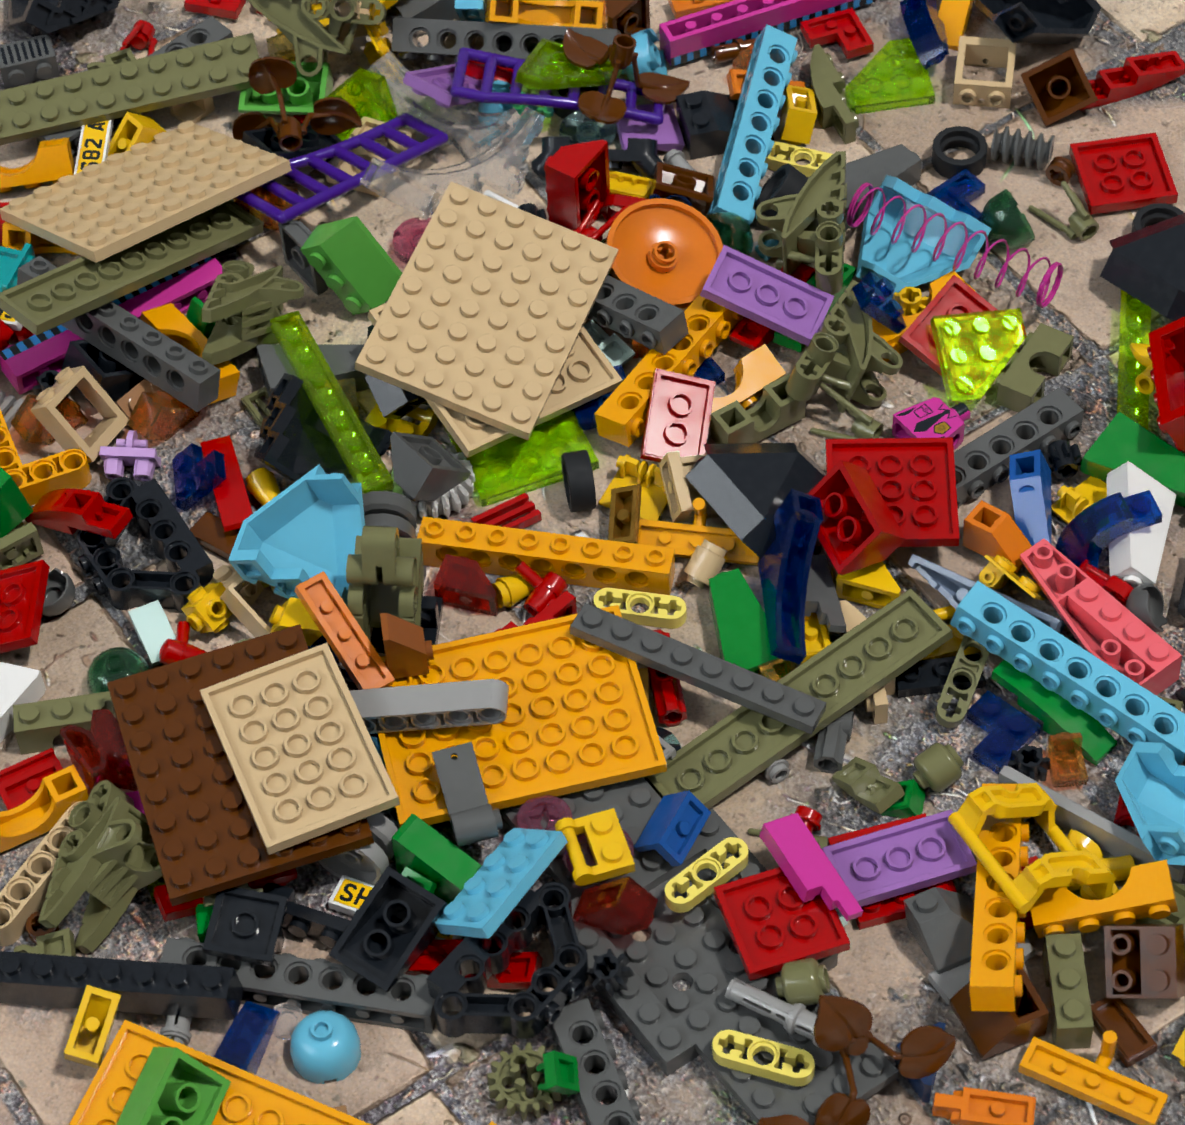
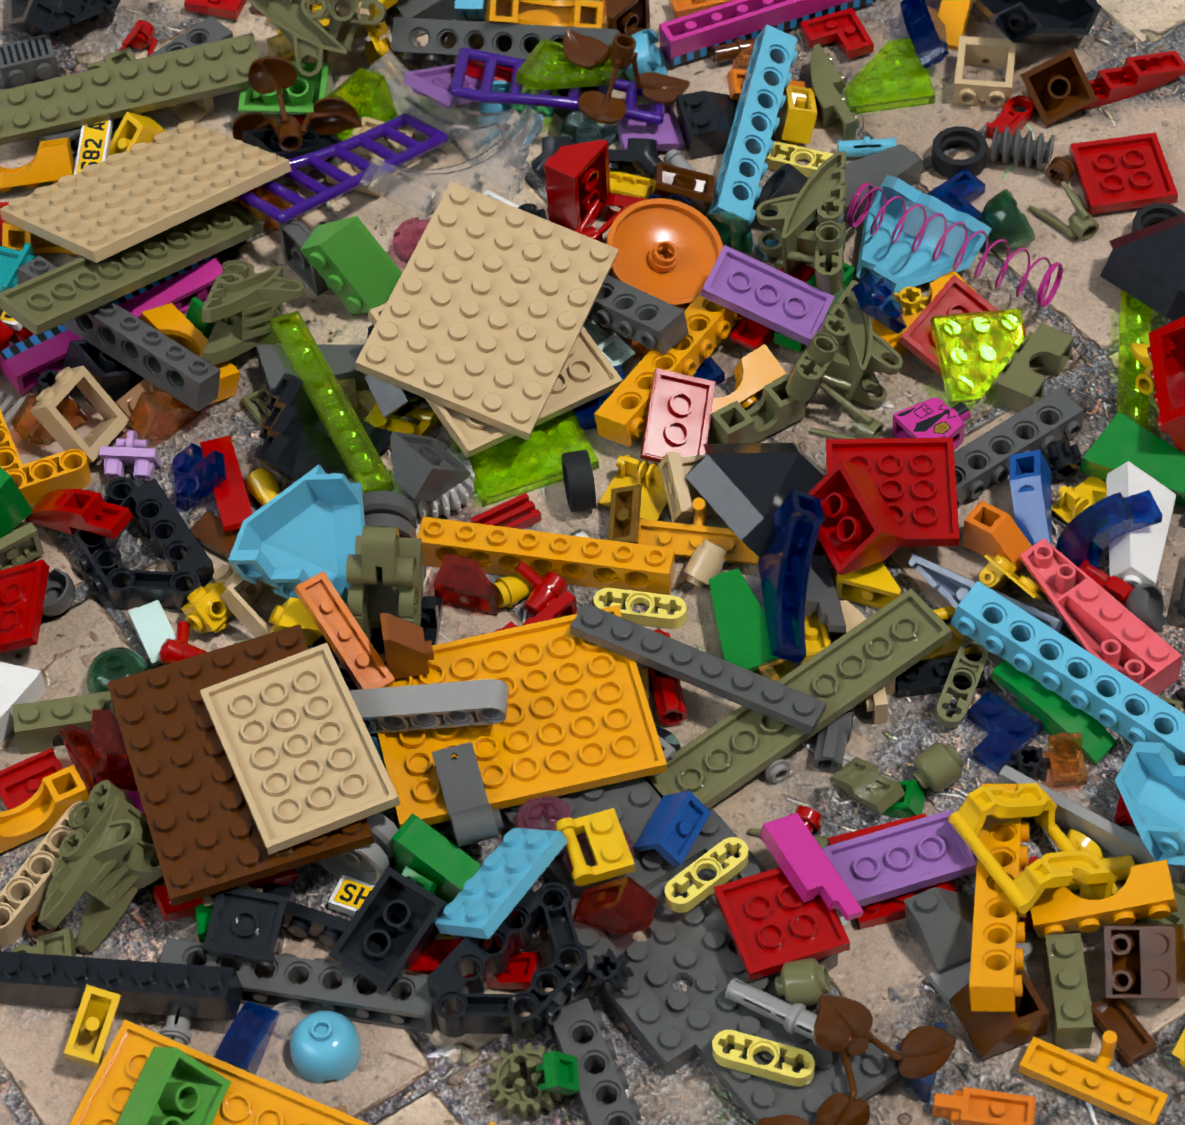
(865, 147): none -> medium azure pin
(1010, 117): none -> red piece

